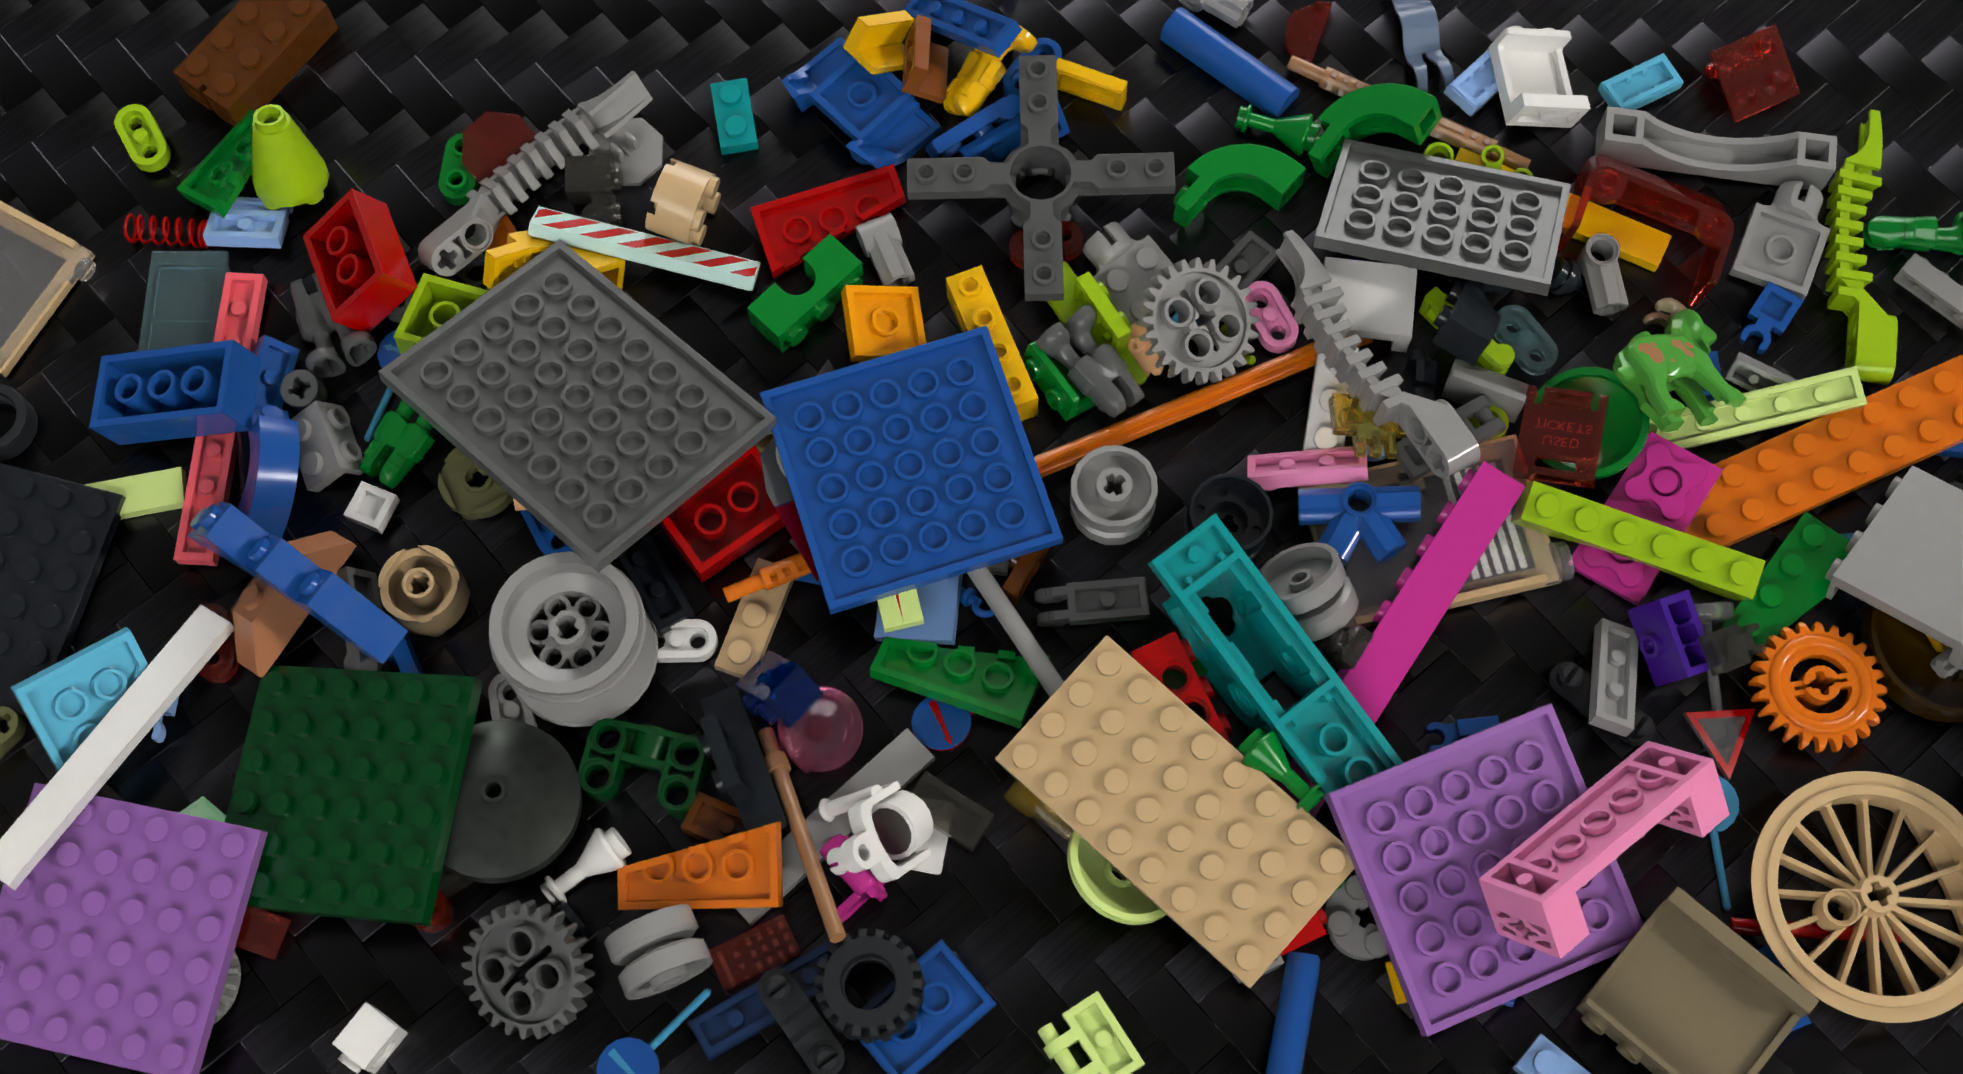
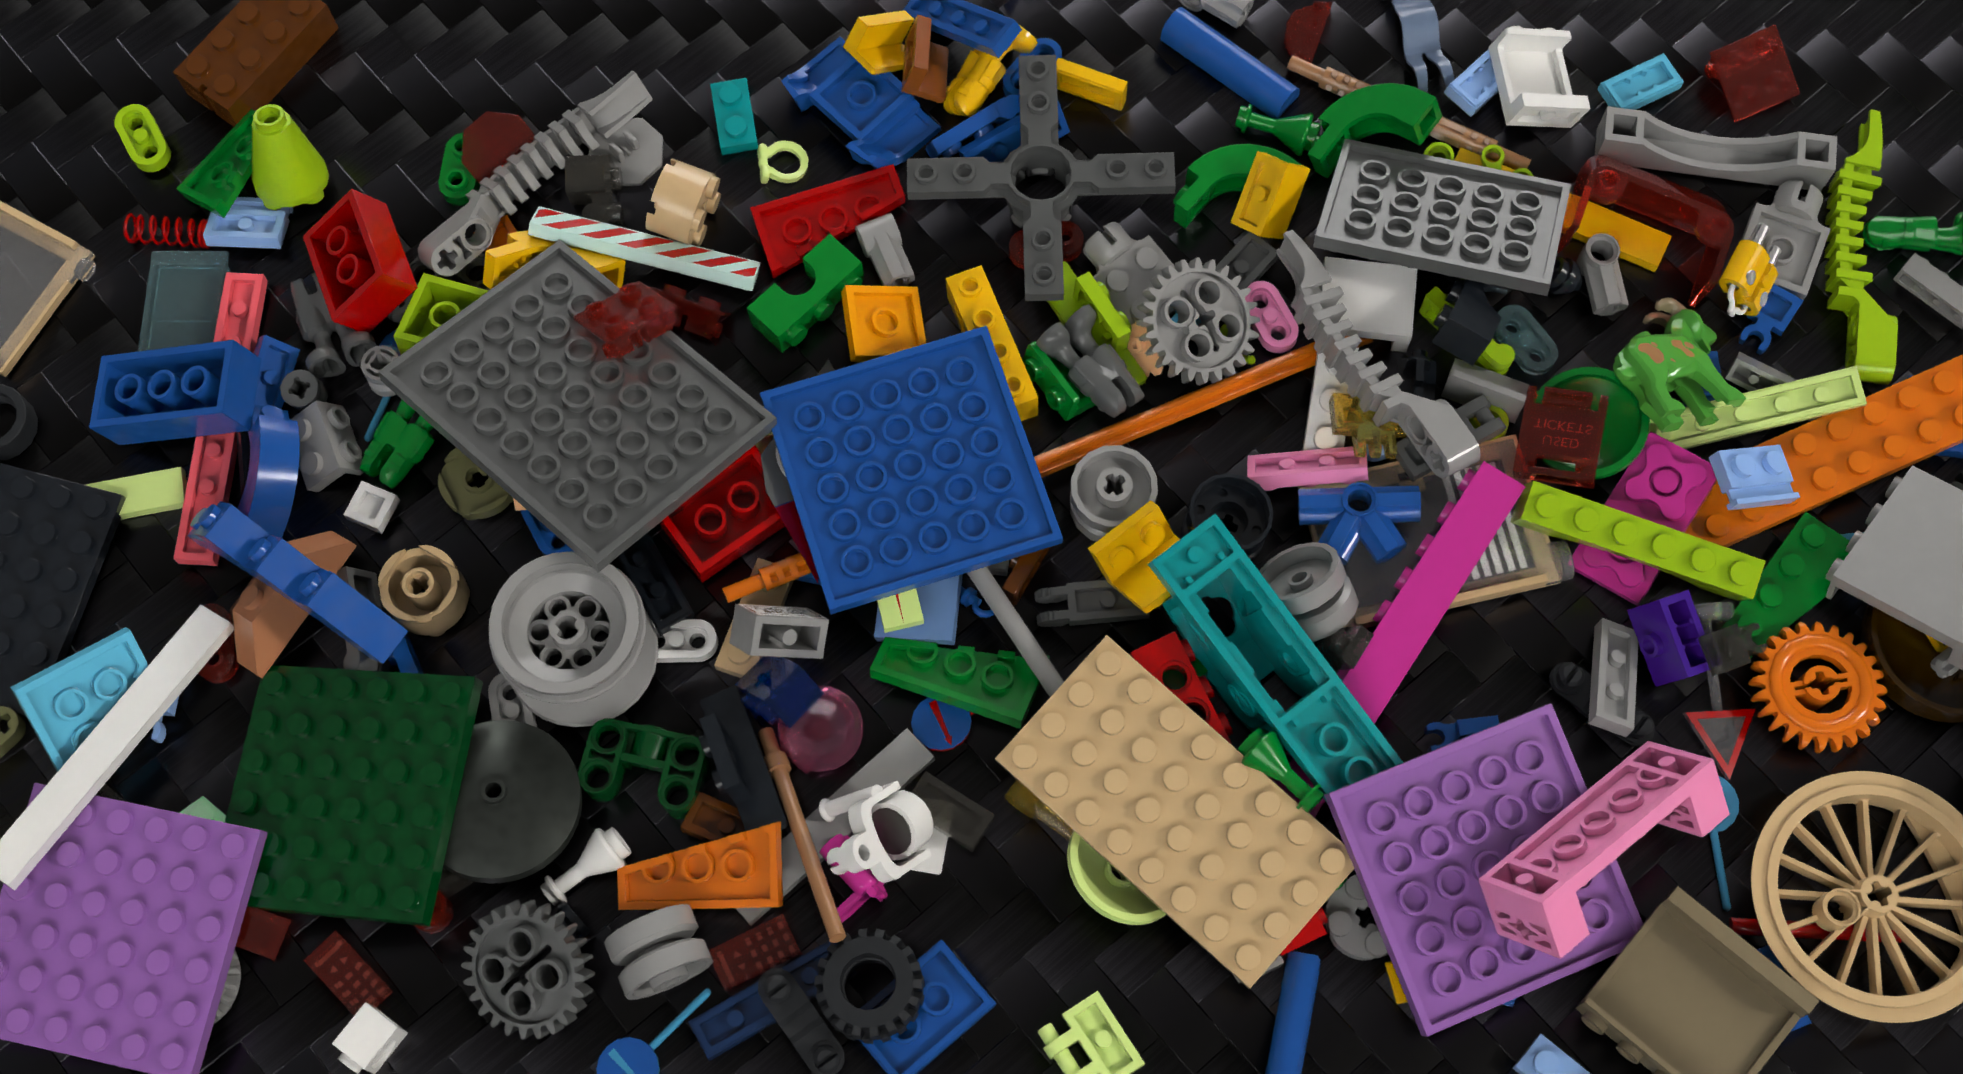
(347, 974): none -> clear red tile
(371, 361): none -> light grey wheel
(626, 316): none -> clear red hinge
(702, 315): none -> clear red hinge
(767, 172): none -> yellowish green piece
(778, 631): none -> light grey brick
(1127, 551): none -> yellow bracket
(1269, 196): none -> yellow panel
(1750, 274): none -> yellow piece
(1754, 477): none -> light blue plate

